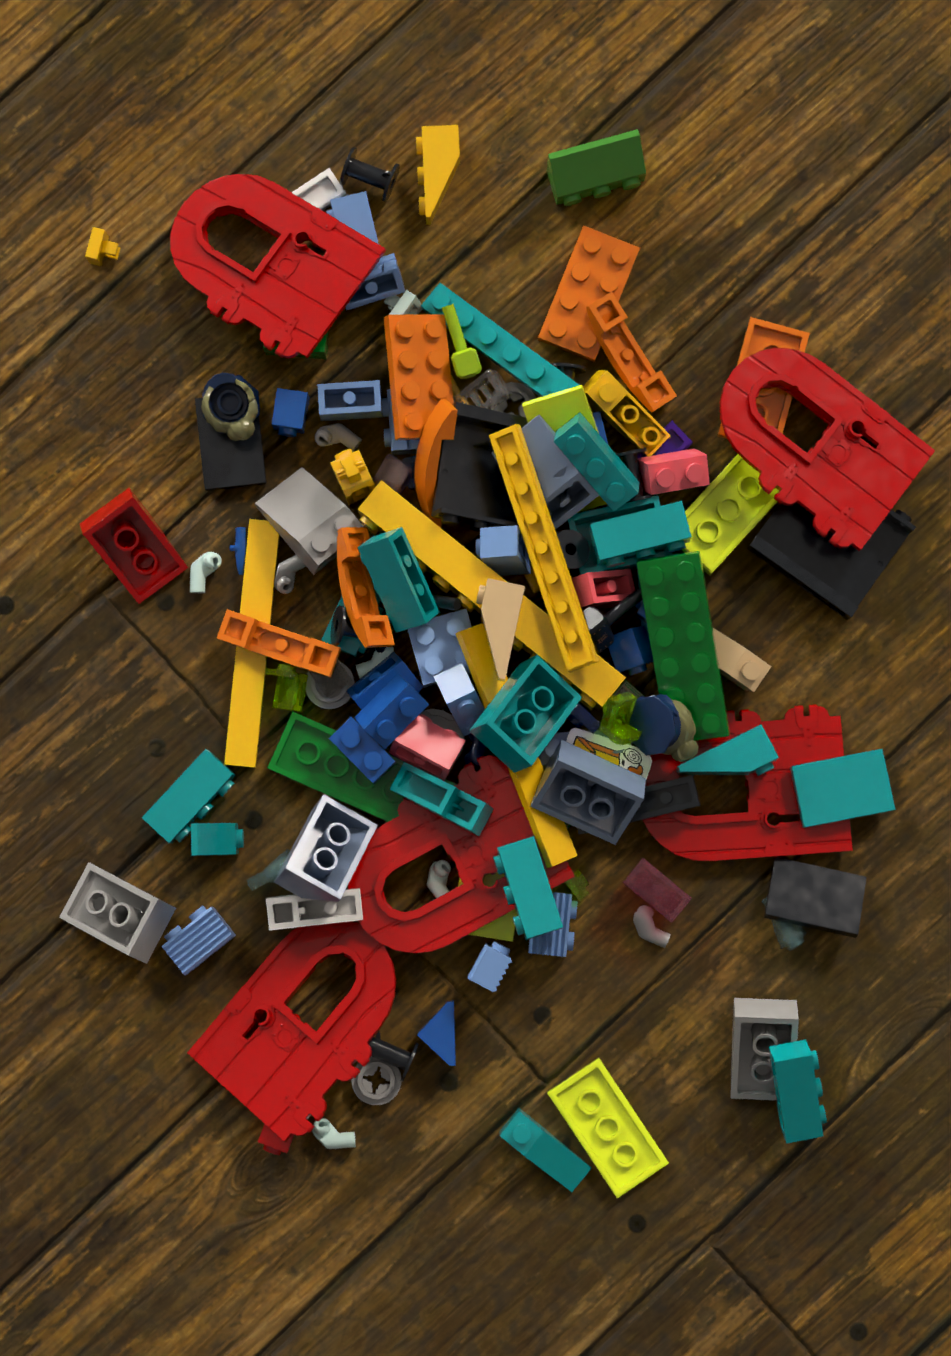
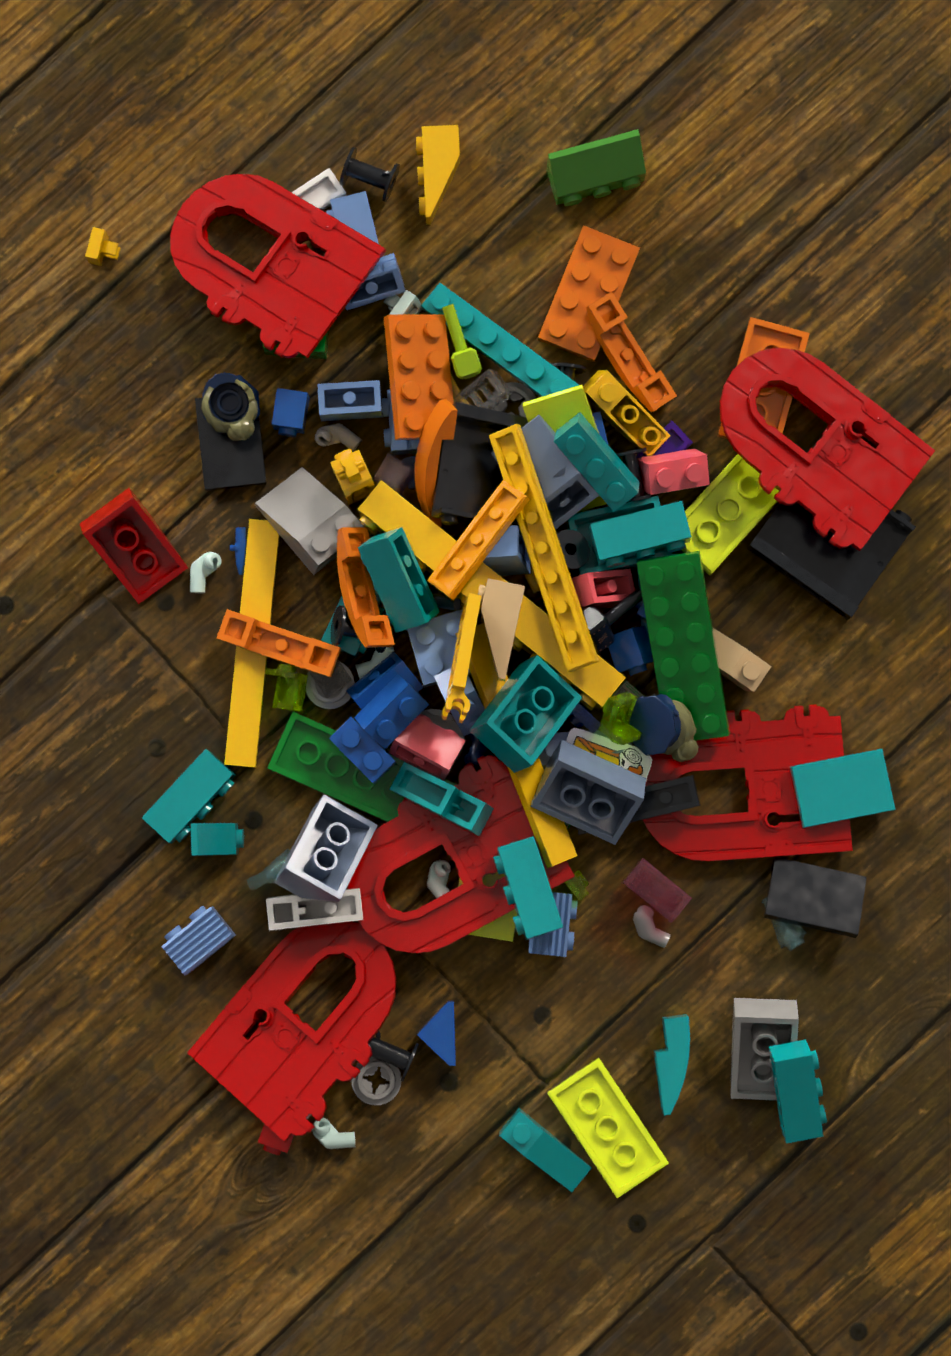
(117, 913): light grey slope -> none
(286, 574): light grey arm -> none
(455, 696): none -> yellow tile
(478, 539): none -> light orange tile
(490, 966): medium blue brick -> none
(672, 1061): none -> teal slope
(738, 756): teal slope -> none

